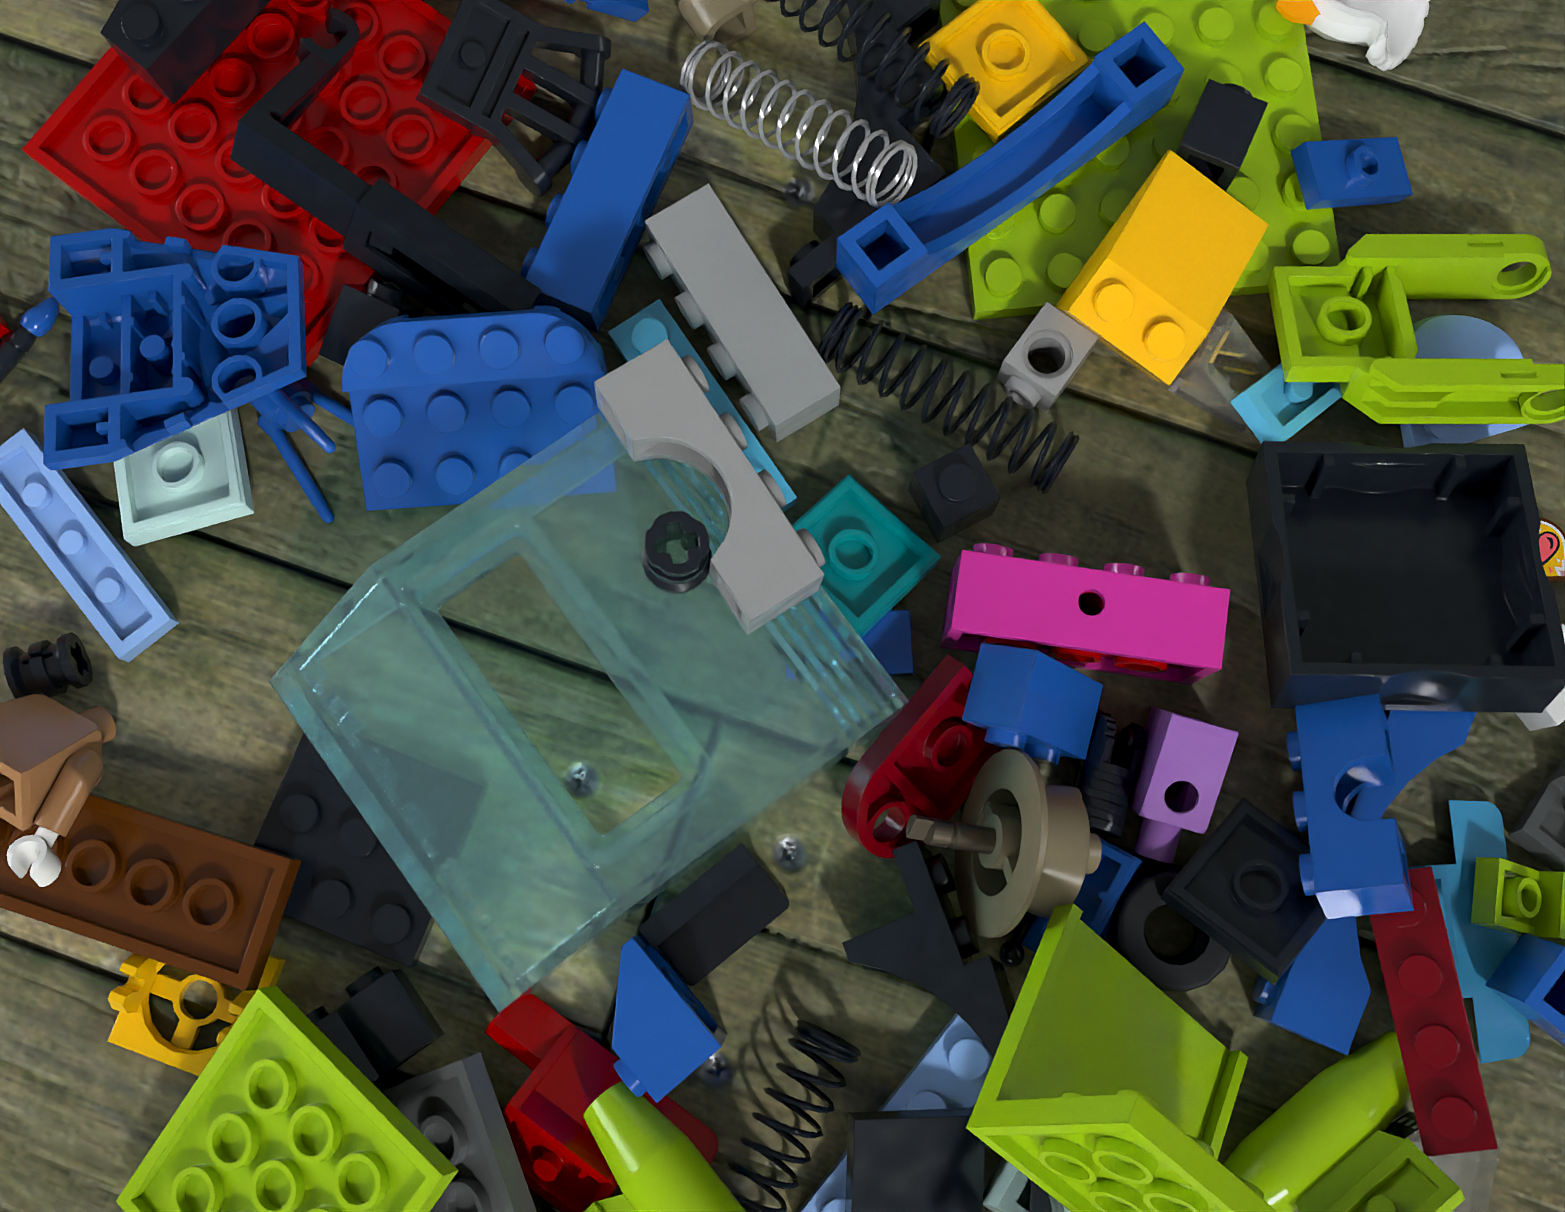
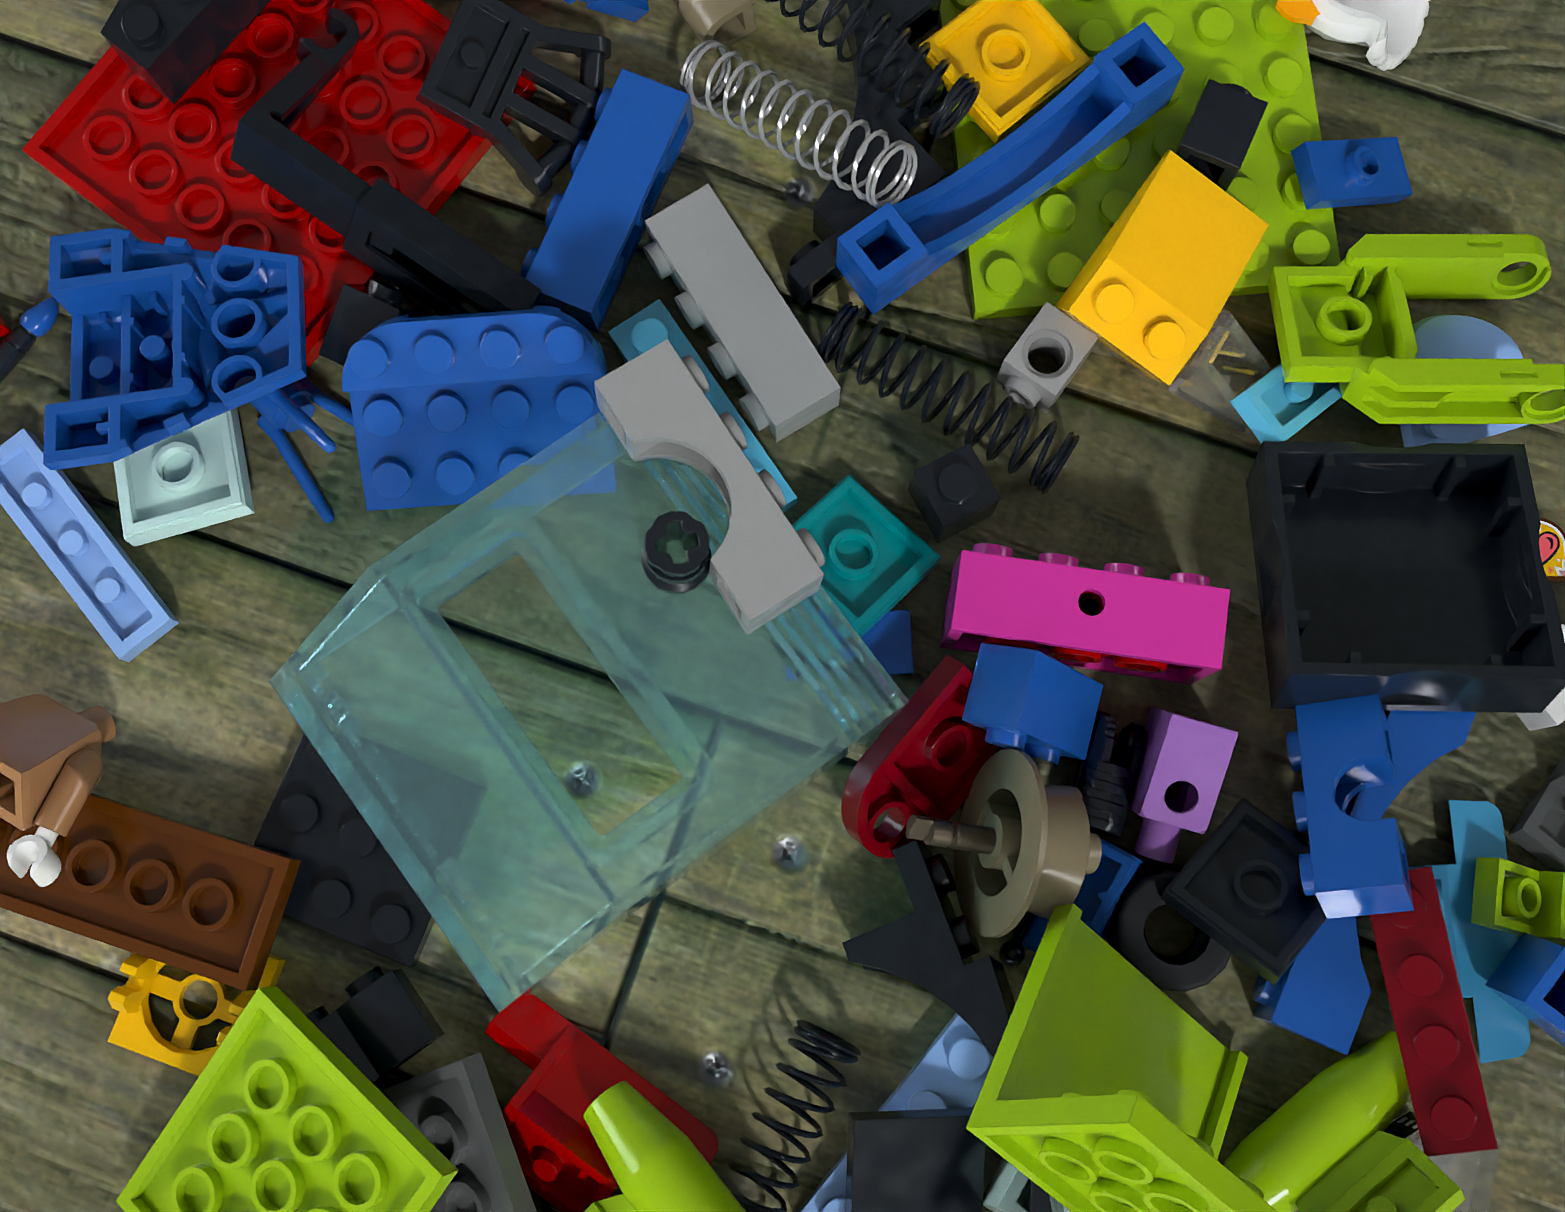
(47, 667): black bush -> none
(658, 1023): blue slope -> none
(715, 915): black panel -> none

